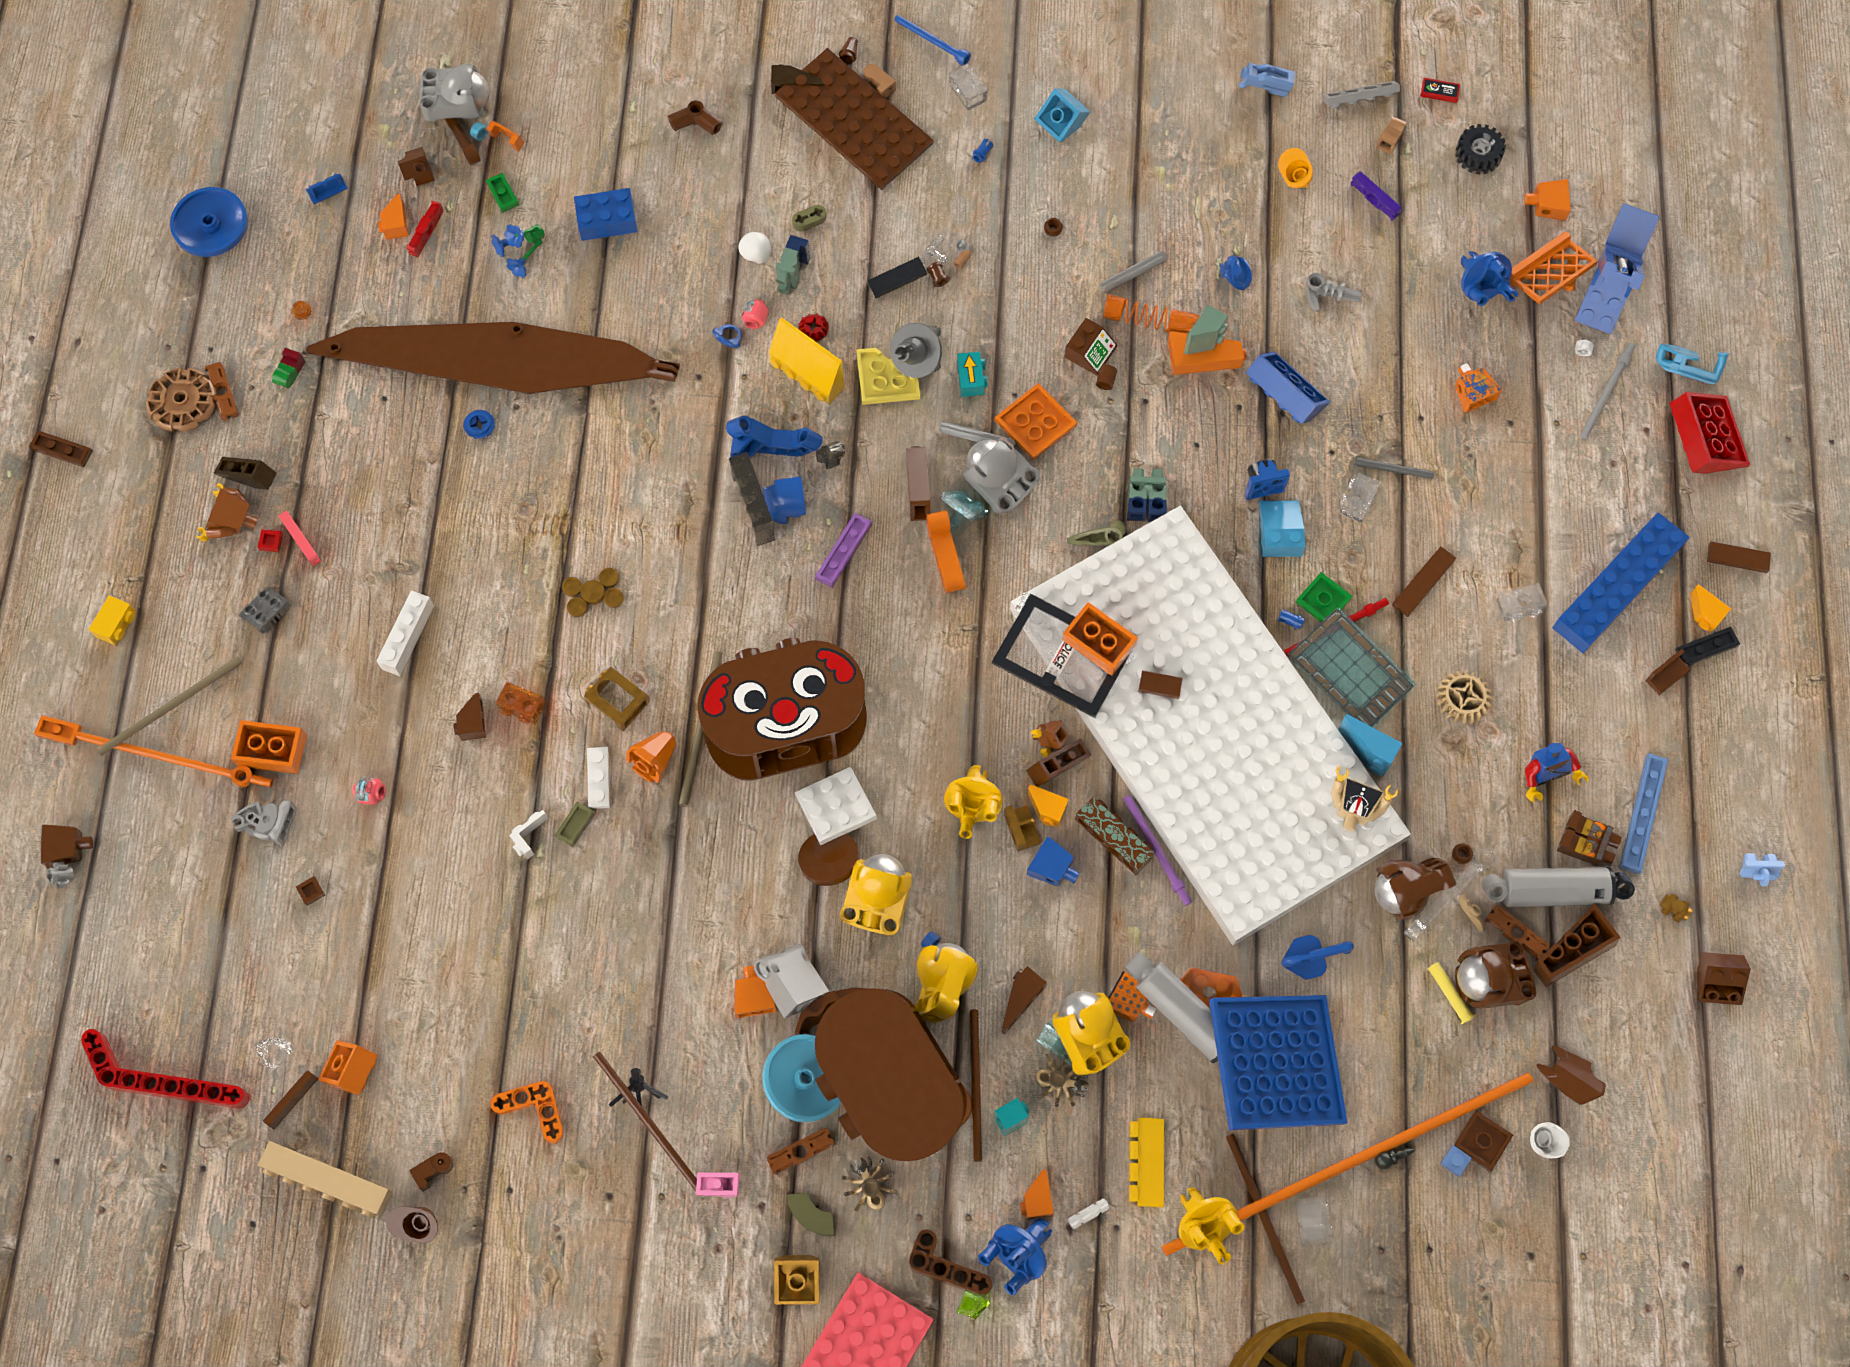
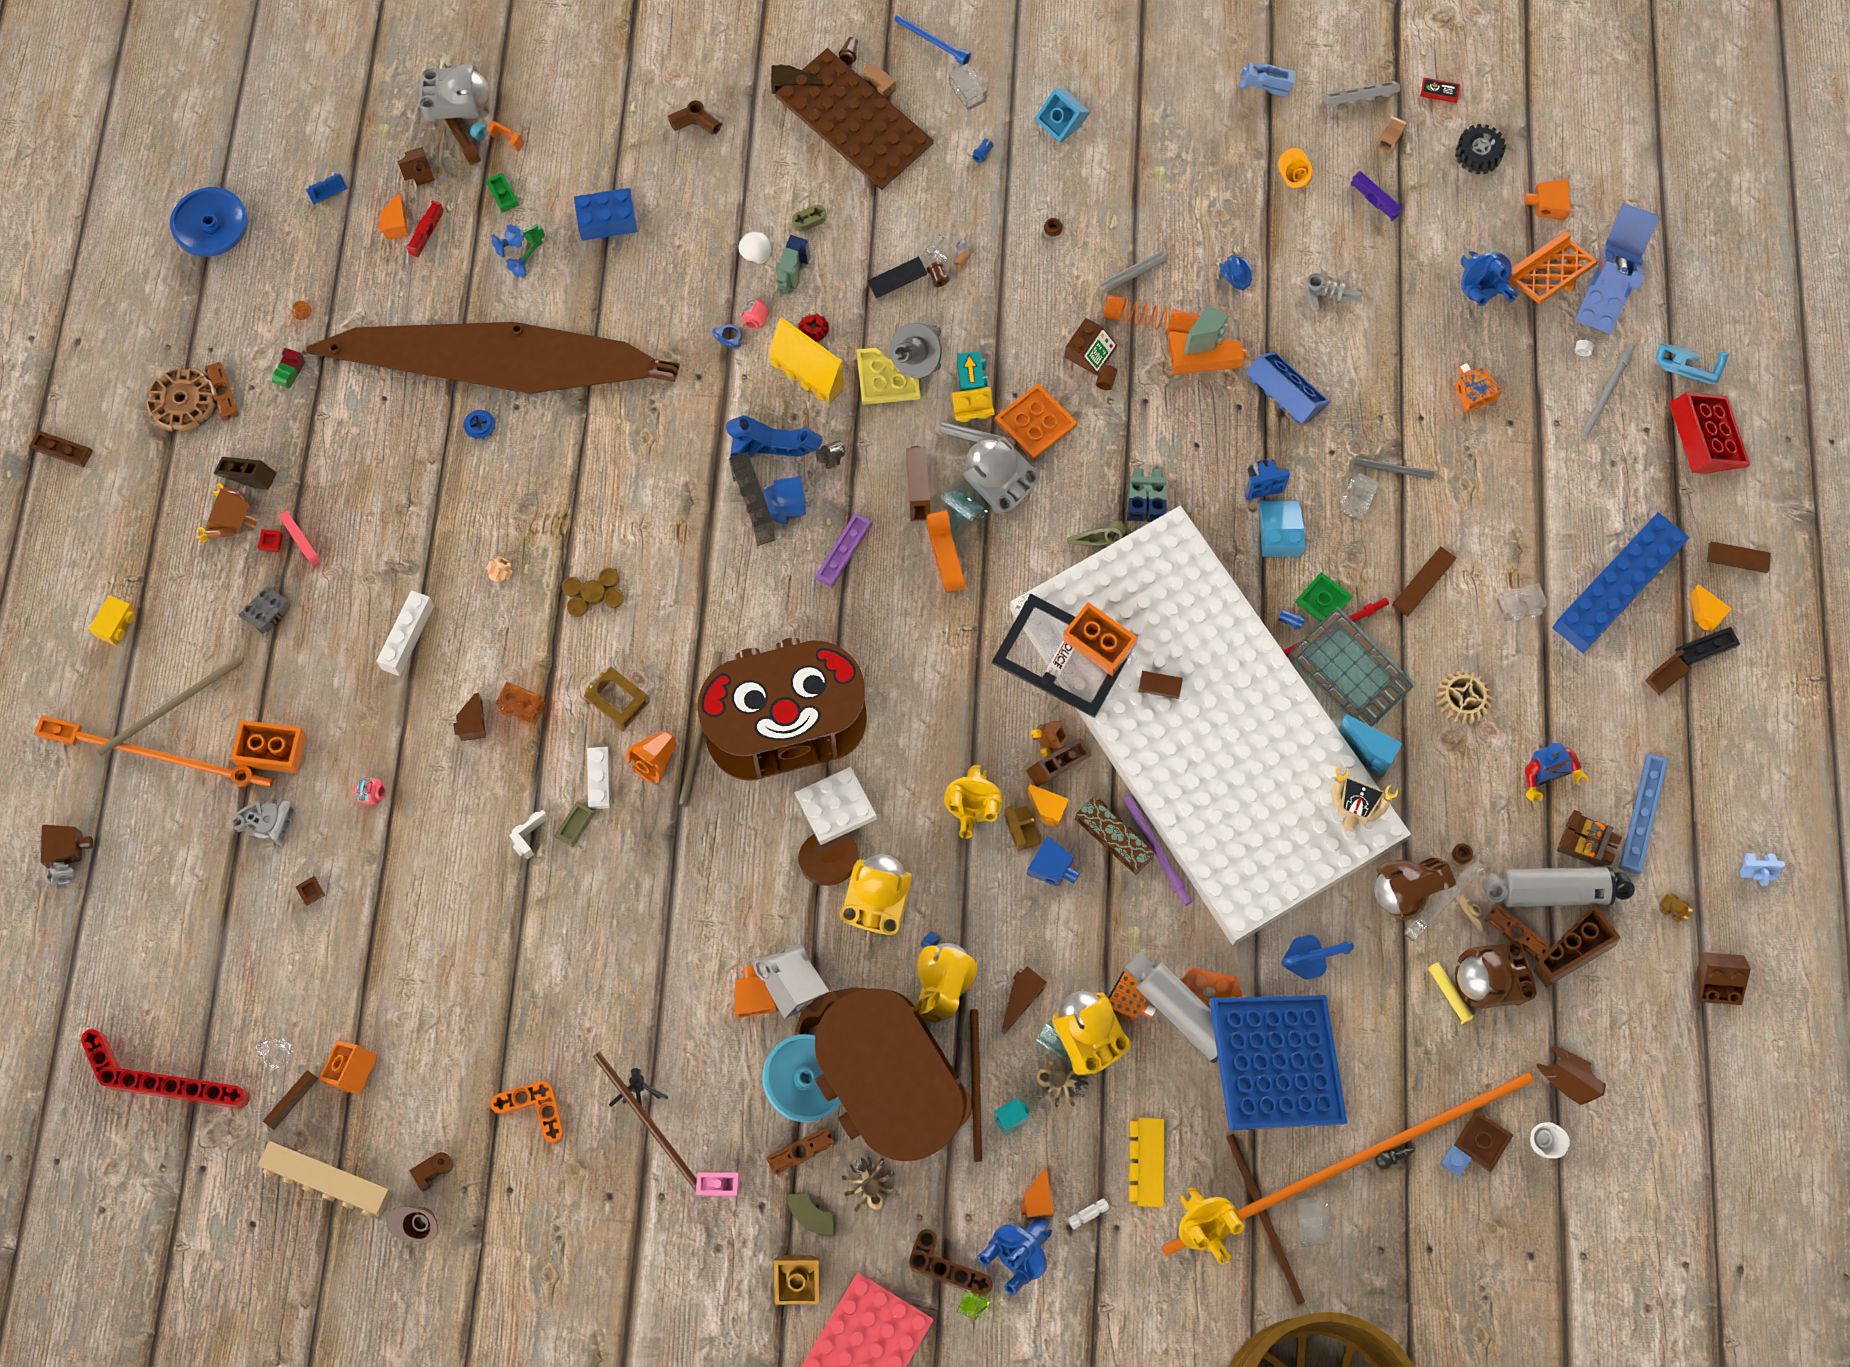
(499, 569): none -> light nougat gear
(972, 404): none -> yellow bracket

